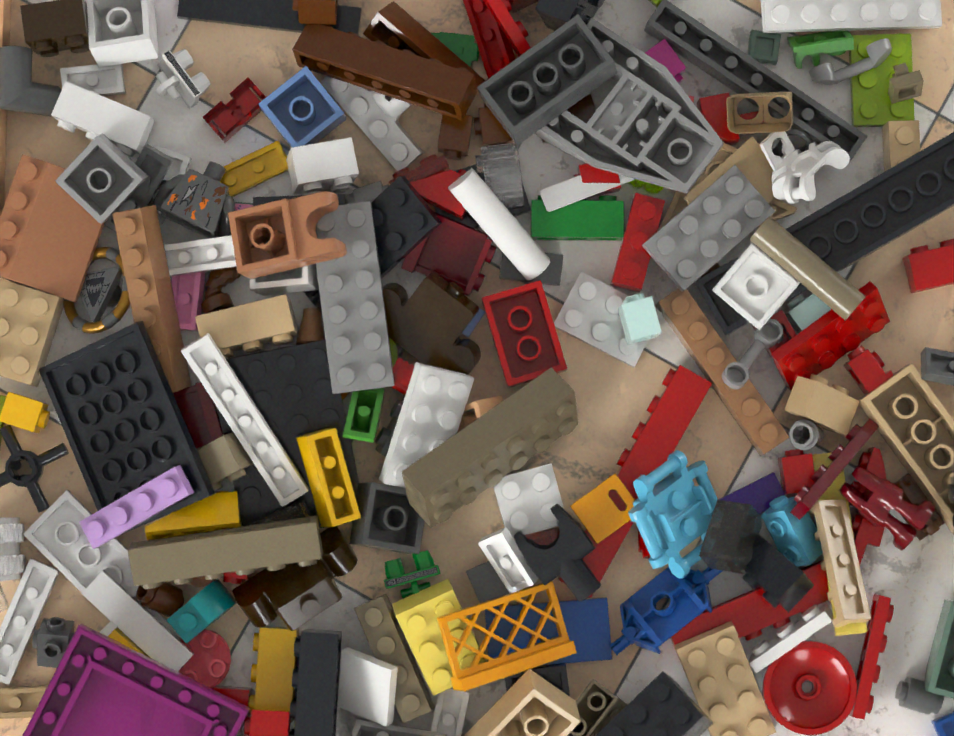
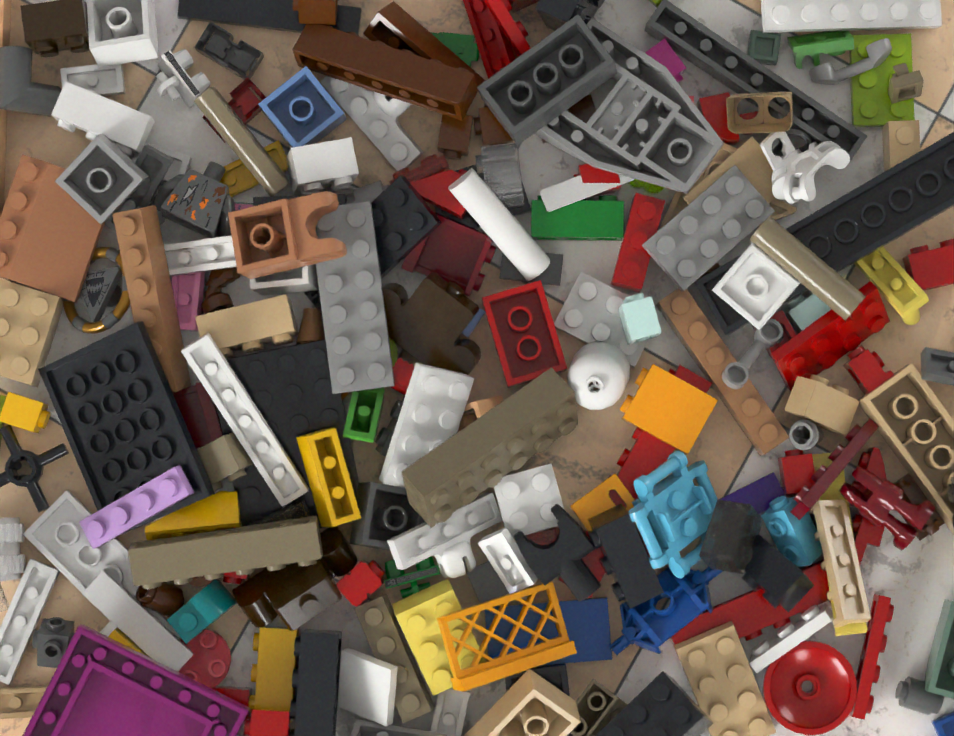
(227, 53): none -> dark grey piece
(242, 141): none -> dark tan brick
(361, 582): none -> red brick
(447, 540): none -> white plate
(602, 364): none -> white cylinder
(624, 556): none -> black brick
(668, 408): none -> light orange panel
(894, 284): none -> light yellow piece

